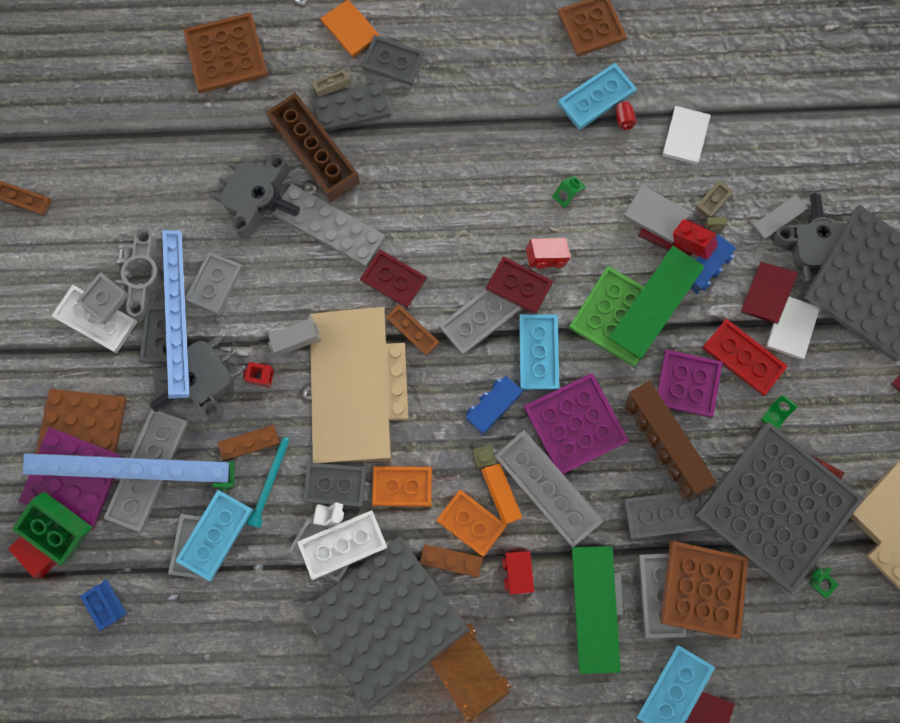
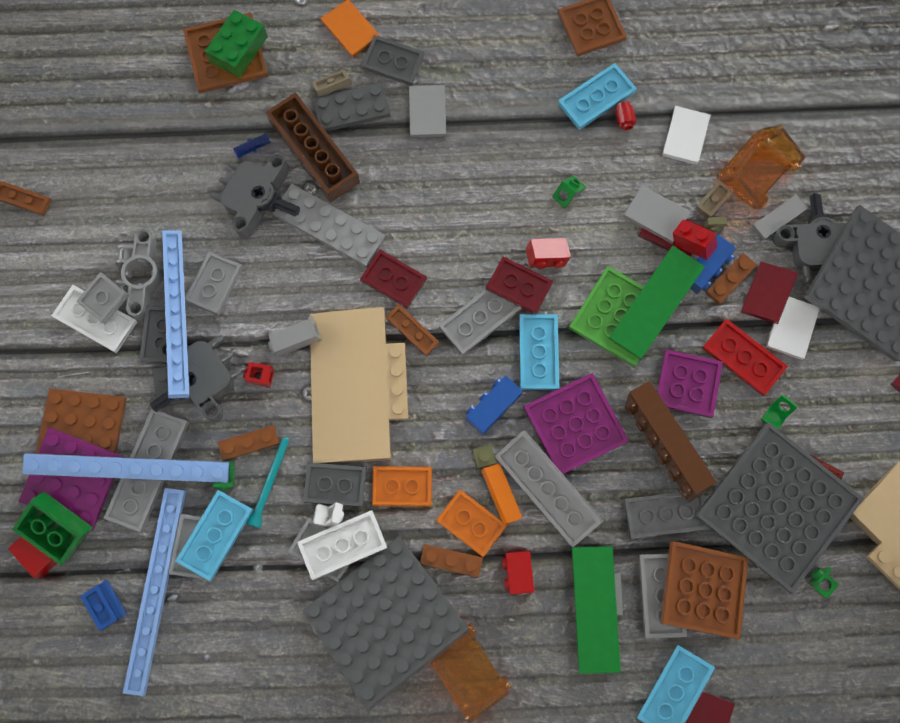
(154, 593): none -> light blue plate
(236, 43): none -> green brick
(252, 145): none -> clear blue pin
(427, 111): none -> light grey tile
(731, 278): none -> dark orange plate
(761, 165): none -> clear orange windscreen

